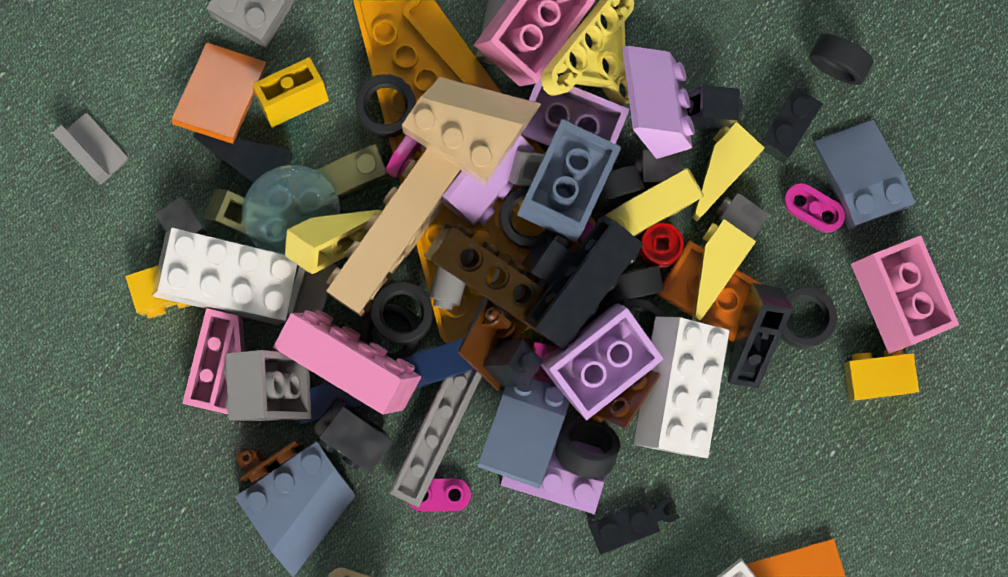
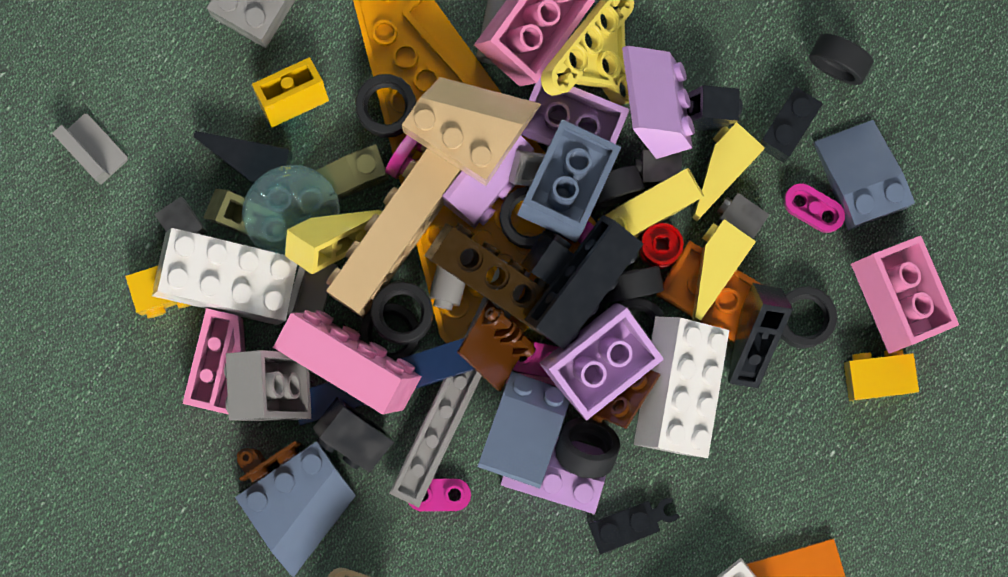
(218, 93): orange tile -> none
(512, 363): black brick -> none

